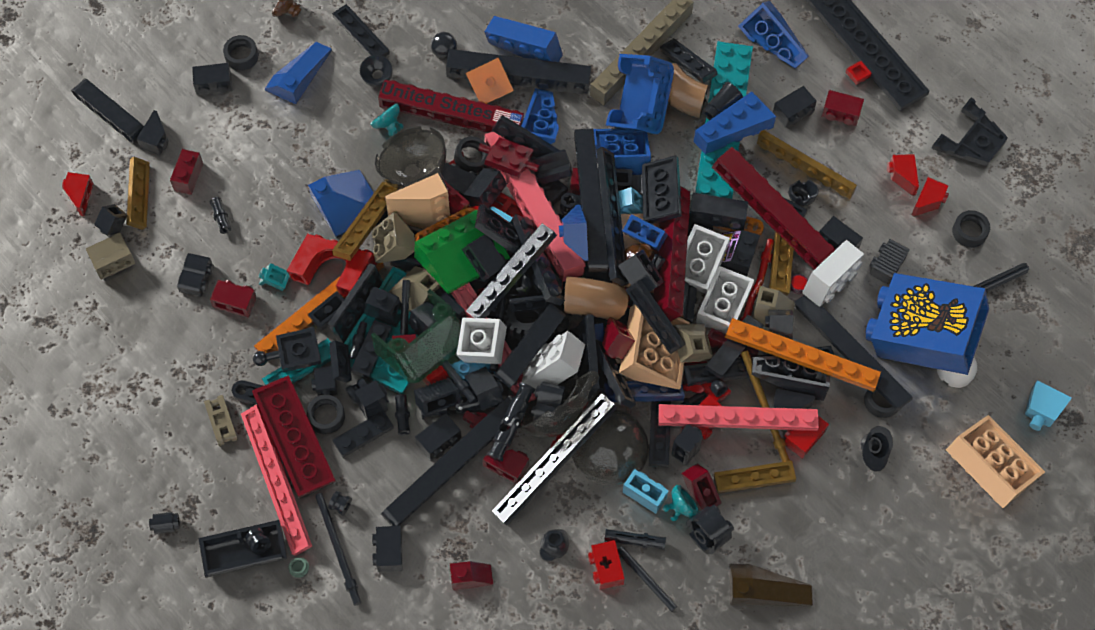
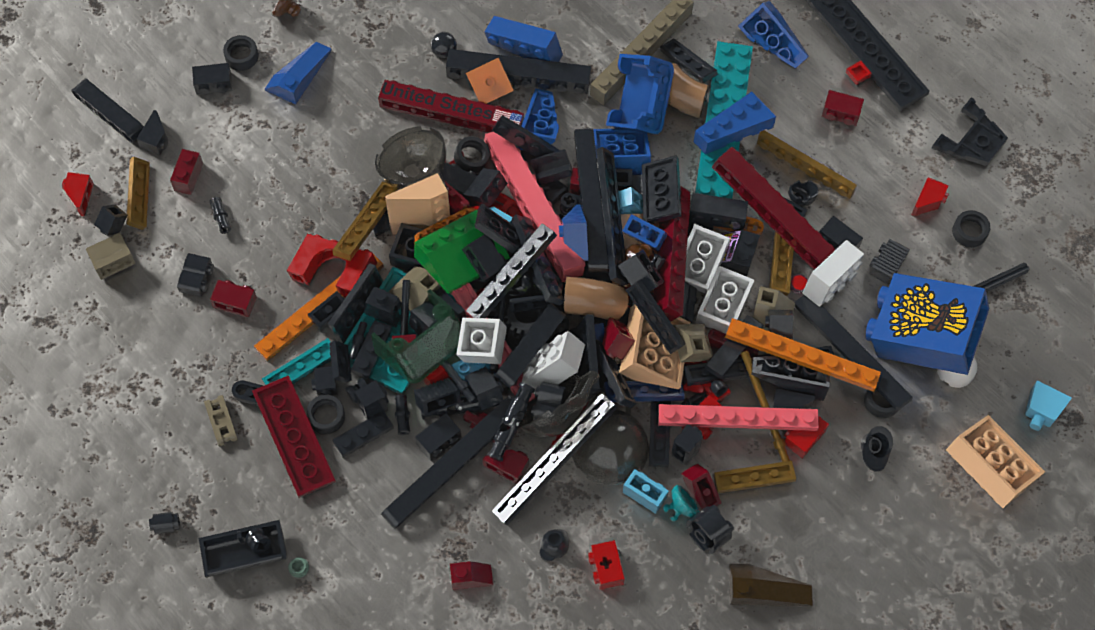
(274, 276): teal bracket -> none
(276, 481): coral plate -> none
(295, 351): black plate -> none
(340, 503): black wheel -> none
(341, 198): blue slope -> none
(350, 583): black bar -> none
(360, 32): black plate -> none
(372, 64): black piece -> none
(388, 120): teal hair -> none
(388, 548): black brick -> none
(392, 240): dark tan slope -> none
(509, 157): dark red plate -> none
(635, 539): black pin -> none
(647, 579): black bar -> none
(722, 100): black plant -> none
(765, 259): red bar -> none
(794, 106): black brick -> none
(904, 172): red slope -> none

